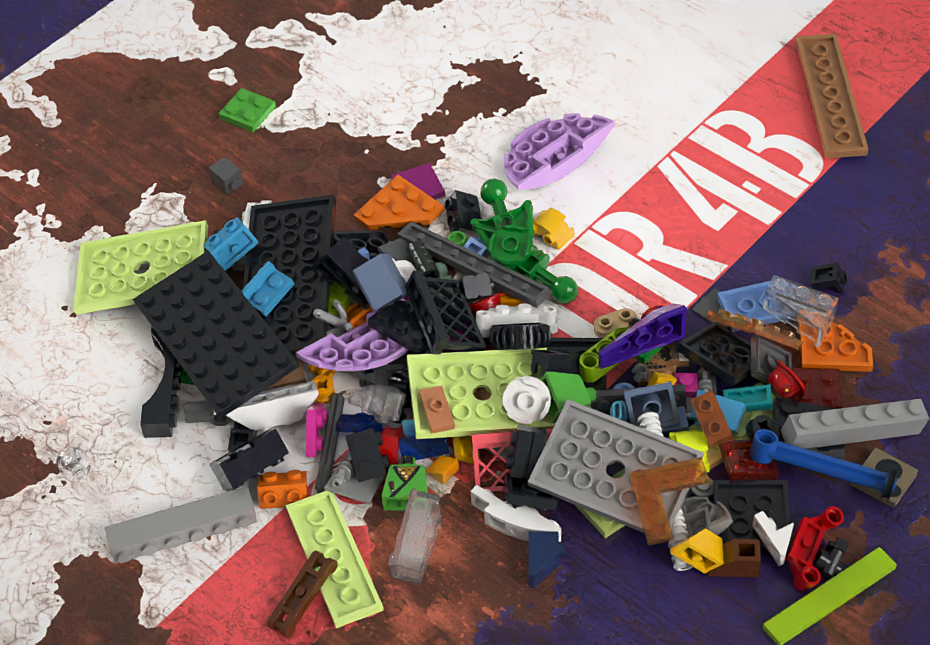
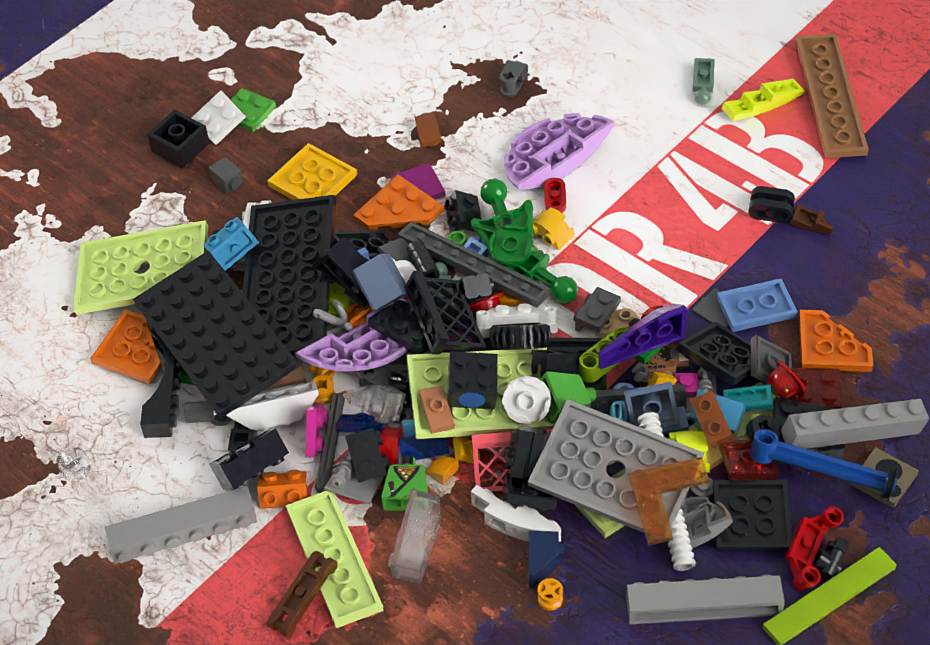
(129, 349): none -> orange plate
(178, 138): none -> black brick
(219, 116): none -> white plate
(267, 288): dark azure bracket -> none
(312, 175): none -> yellow plate
(428, 129): none -> dark orange slope
(472, 380): none -> black brick
(512, 77): none -> dark grey piece
(552, 588): none -> light orange wheel
(555, 194): none -> red plate
(596, 310): none -> dark grey bracket
(701, 551): yellow slope -> none
(703, 79): none -> sand green plate
(704, 599): none -> light grey brick
(741, 559): reddish brown slope -> none
(755, 327): clear orange plate -> none
(763, 100): none -> neon yellow slope
(771, 204): none -> black brick
(774, 540): white slope -> none
(801, 307): clear wedge -> none
(810, 220): none -> reddish brown slope
(828, 276): black bracket -> none

